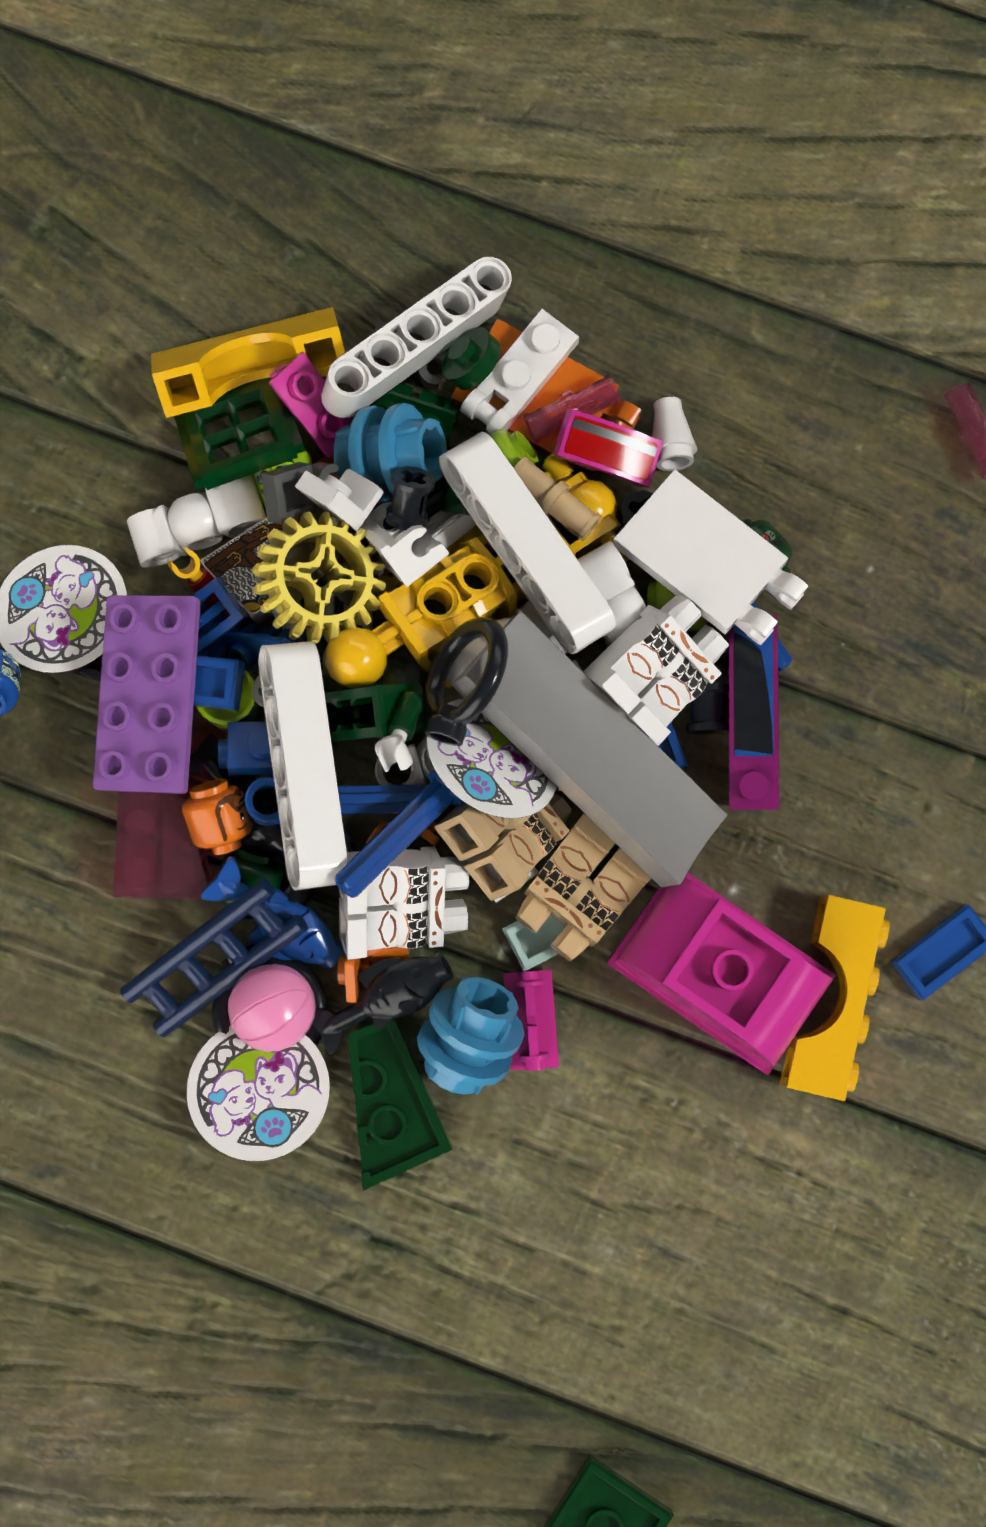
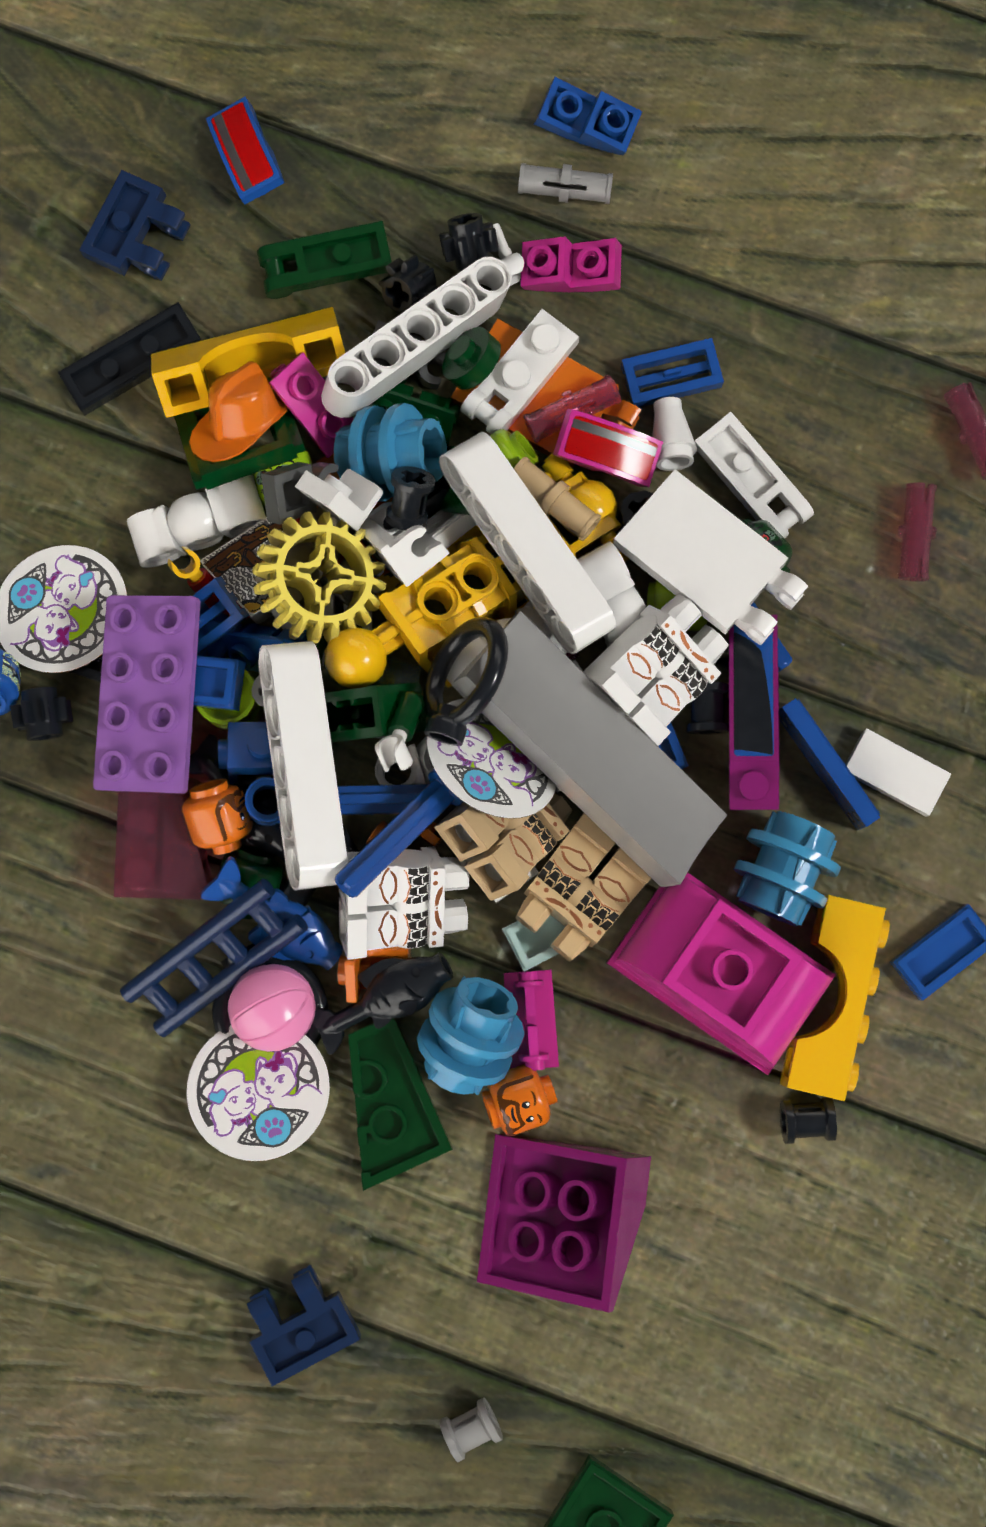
(41, 713): none -> black gear
(124, 222): none -> dark blue plate
(126, 359): none -> black tile
(238, 414): none -> orange piece
(245, 150): none -> slope
(306, 1336): none -> dark blue plate
(325, 259): none -> dark green plate
(407, 283): none -> black gear
(468, 240): none -> black gear
(470, 1429): none -> light grey bush
(513, 261): none -> white hand
(519, 1101): none -> orange head
(561, 1219): none -> magenta slope
(565, 183): none -> light grey pin
(571, 267): none -> dark pink slope
(586, 119): none -> blue slope
(666, 356): none -> blue tile
(752, 474): none -> white plate
(787, 868): none -> dark azure piece
(808, 1120): none -> black bush
(828, 764): none -> blue tile
(897, 772): none -> white tile
(917, 532): none -> clear pink pin

